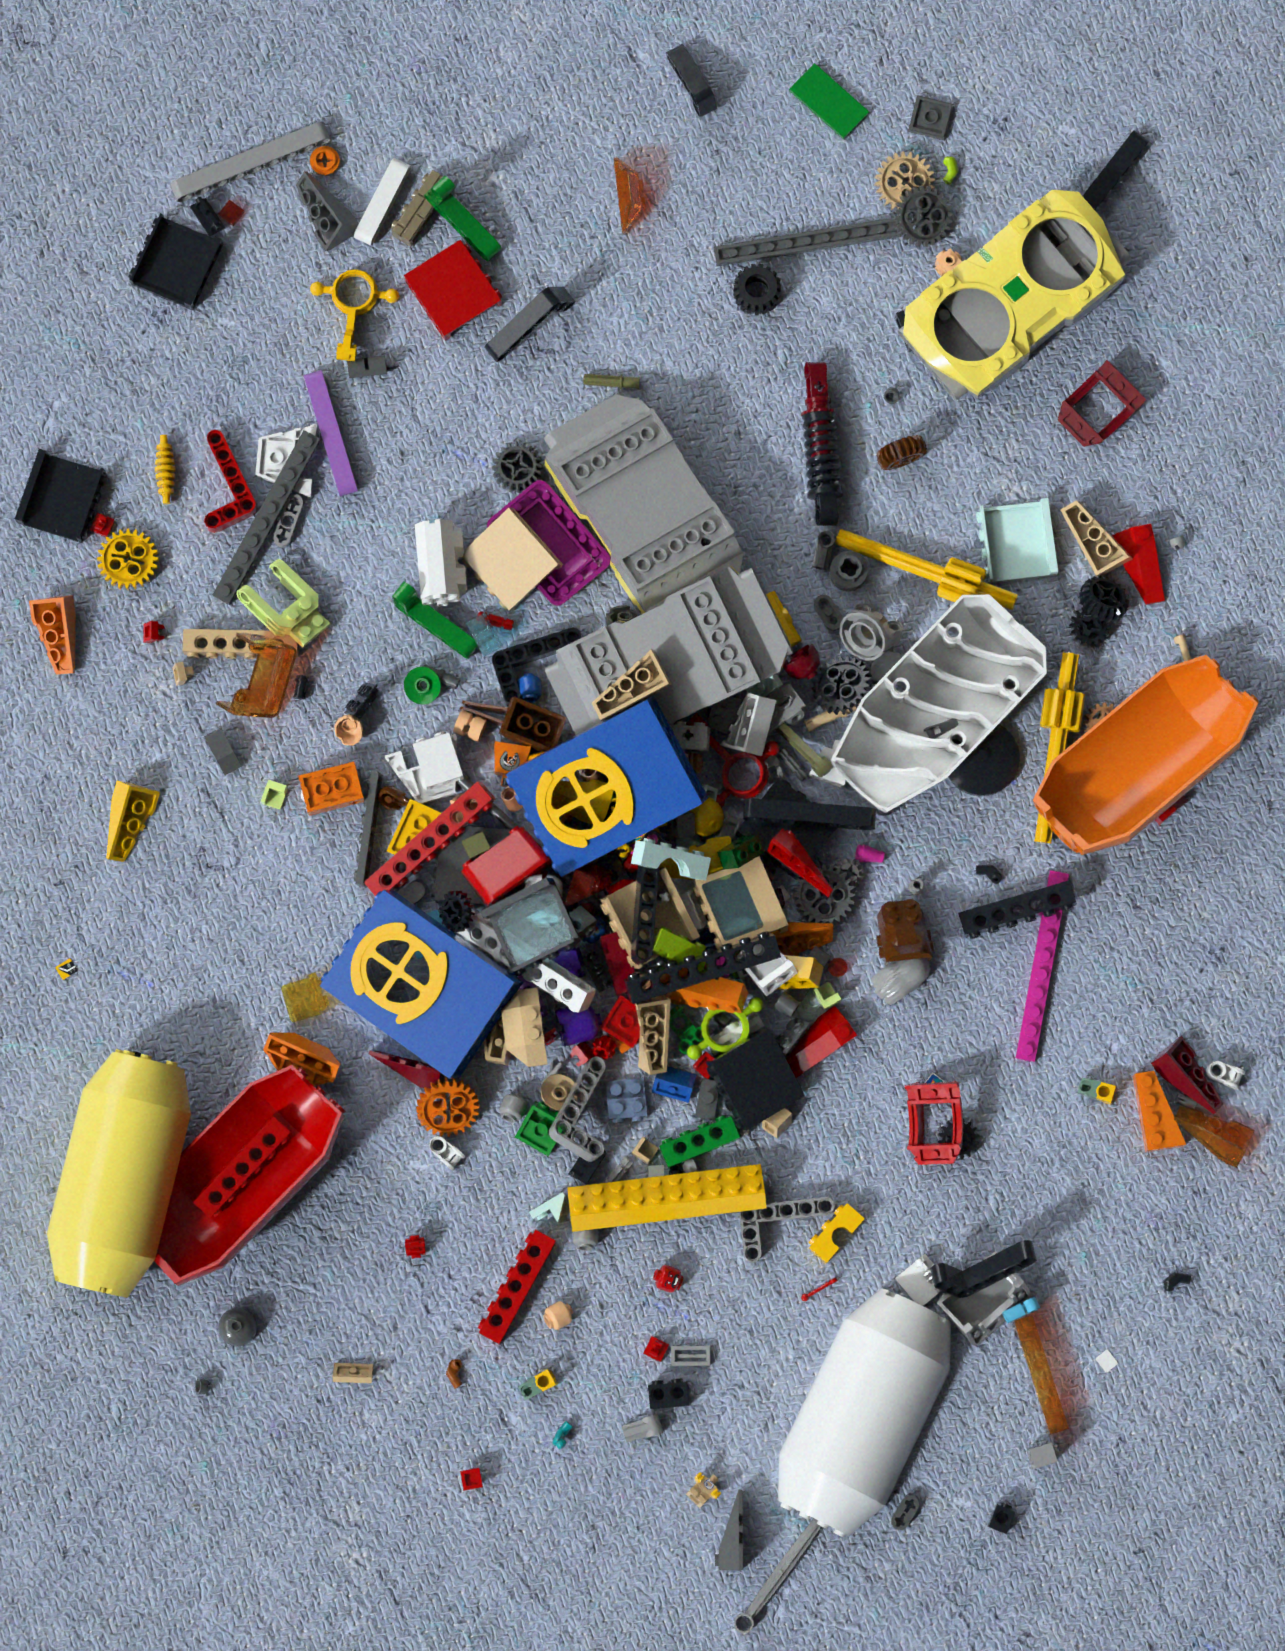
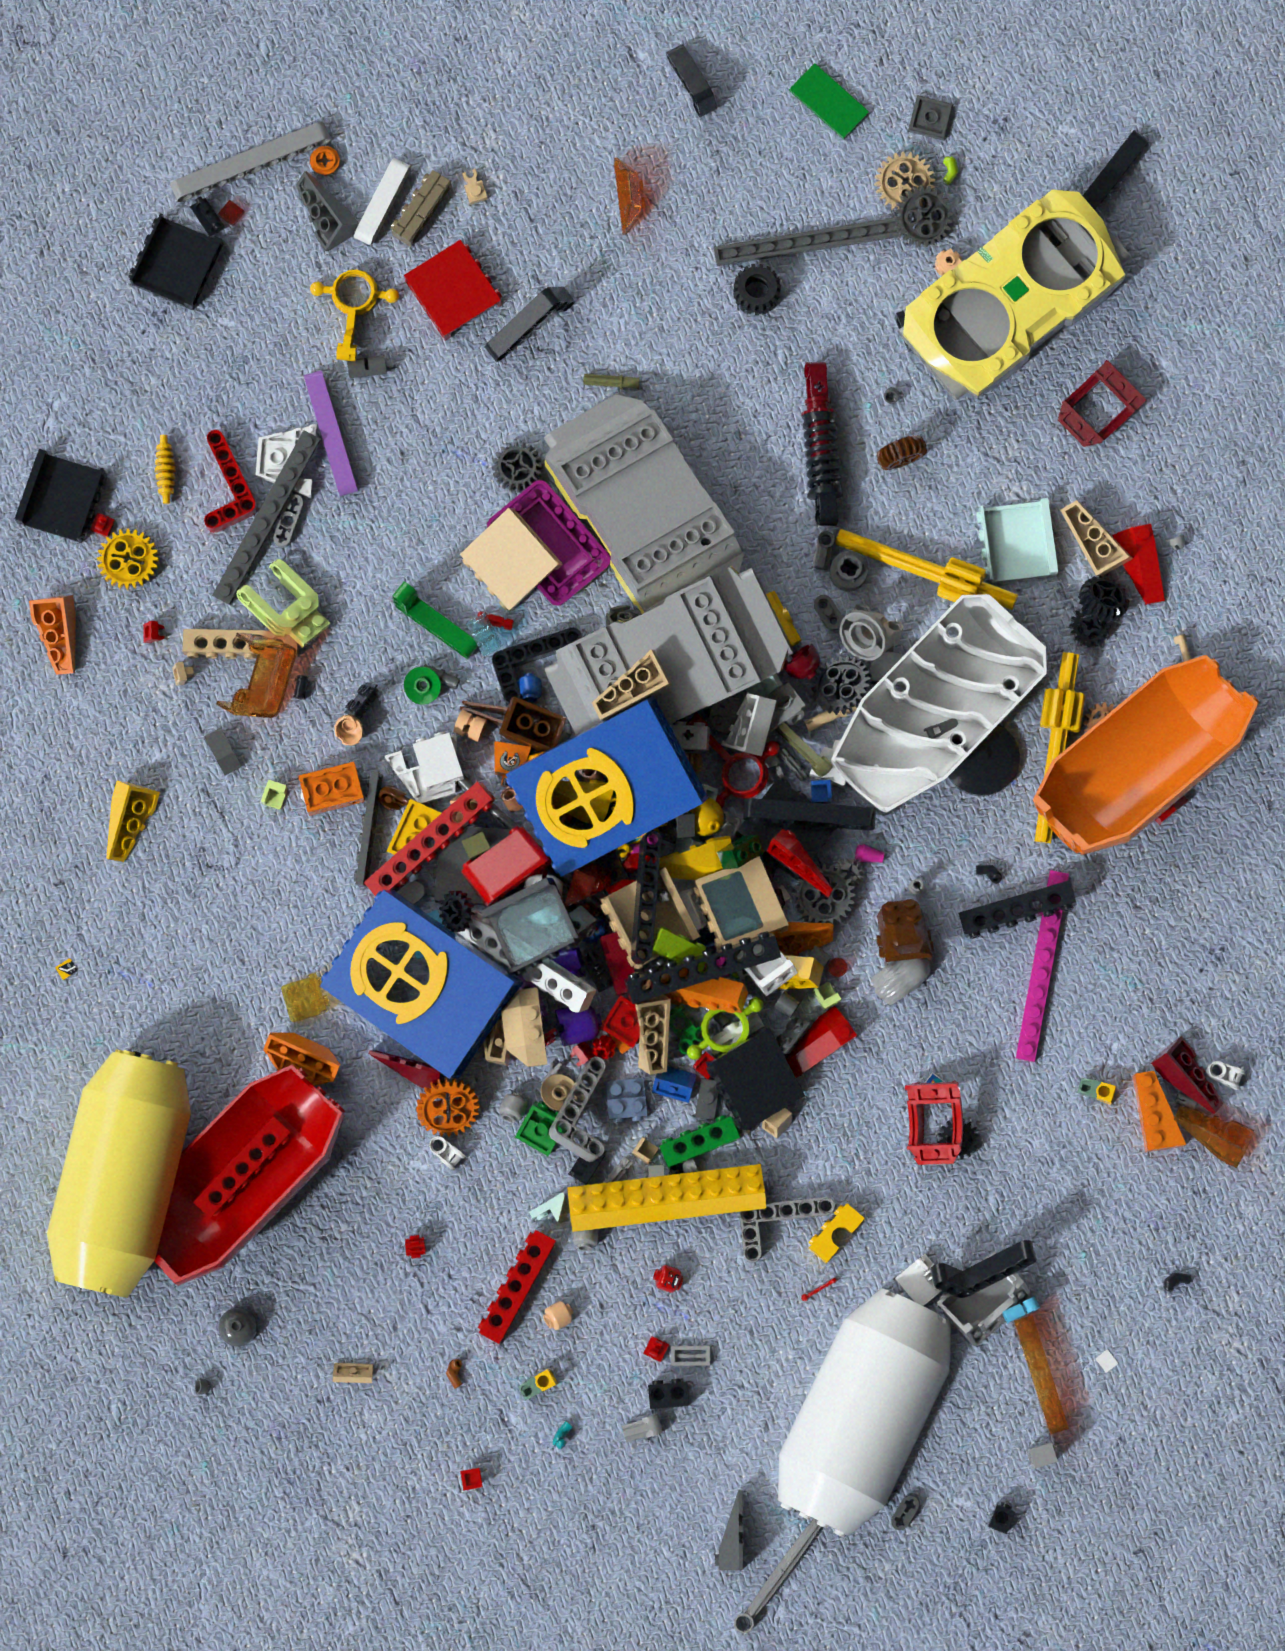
(438, 551): white brick -> none
(461, 220): green beam -> none
(474, 189): none -> tan plate
(651, 855): light aqua arch -> none
(703, 1489): tan piece -> none
(821, 791): none -> blue panel

